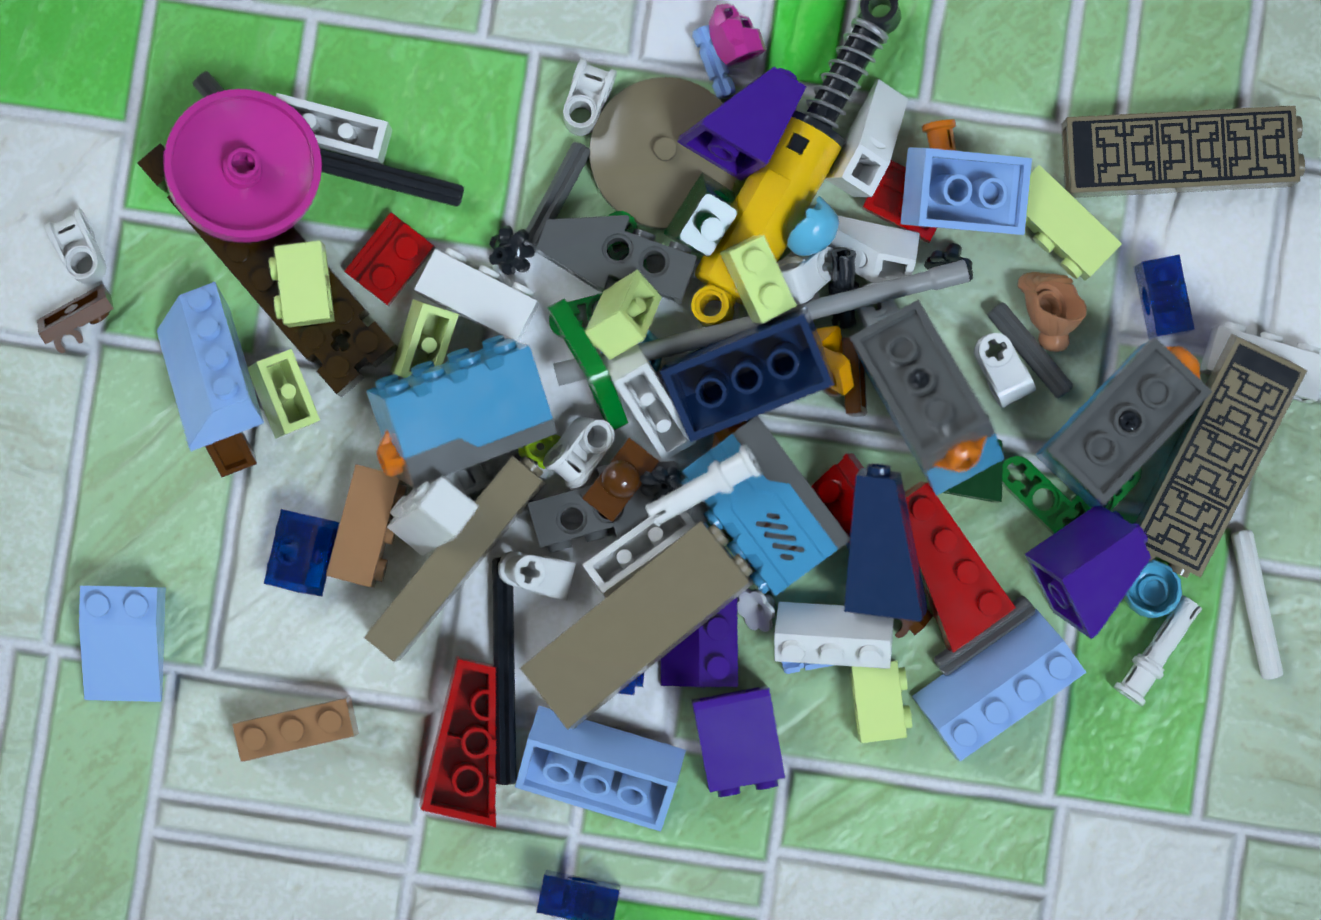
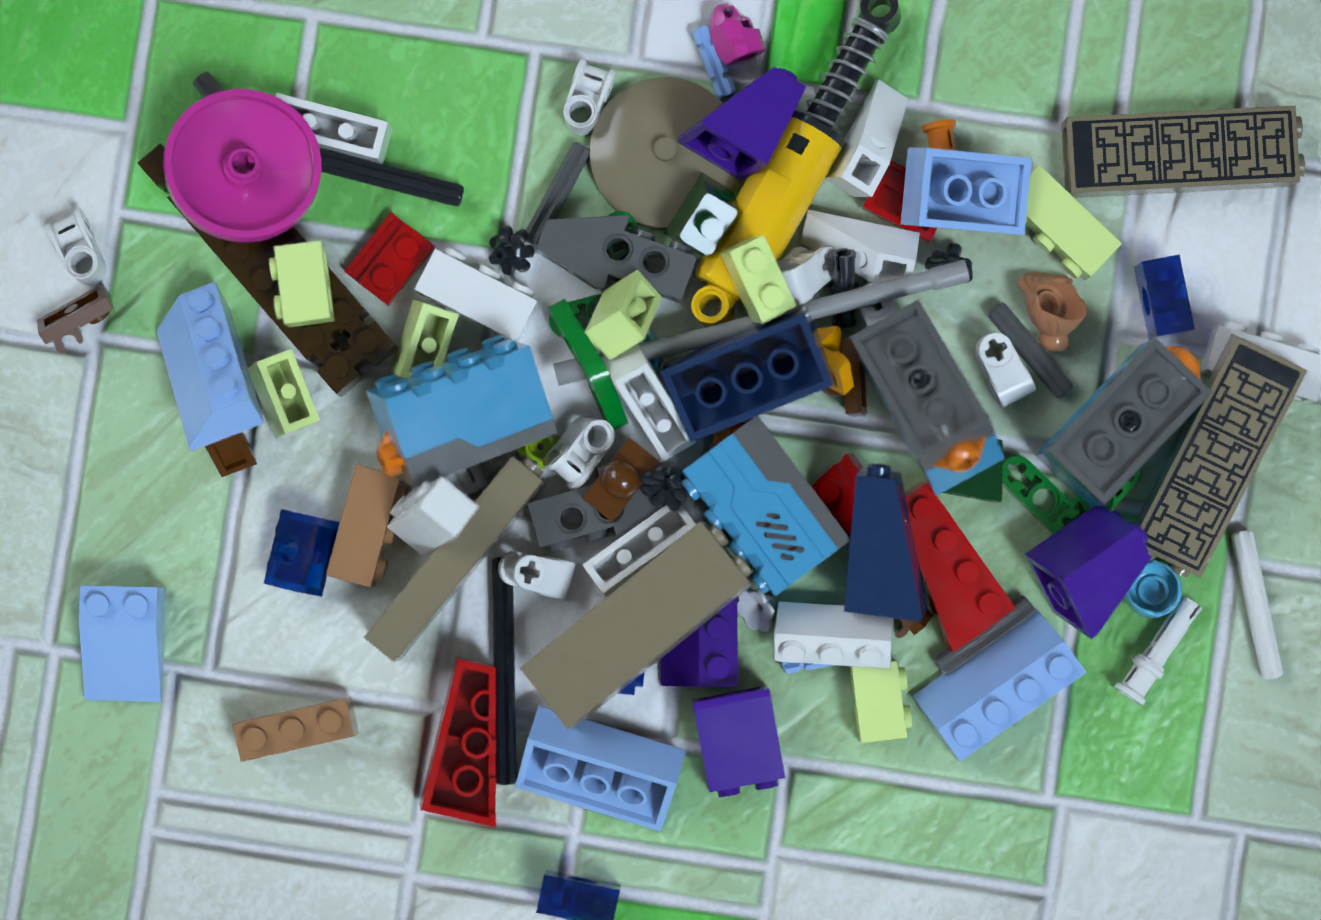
(720, 477): white pin -> none
(815, 230): medium azure hair -> none

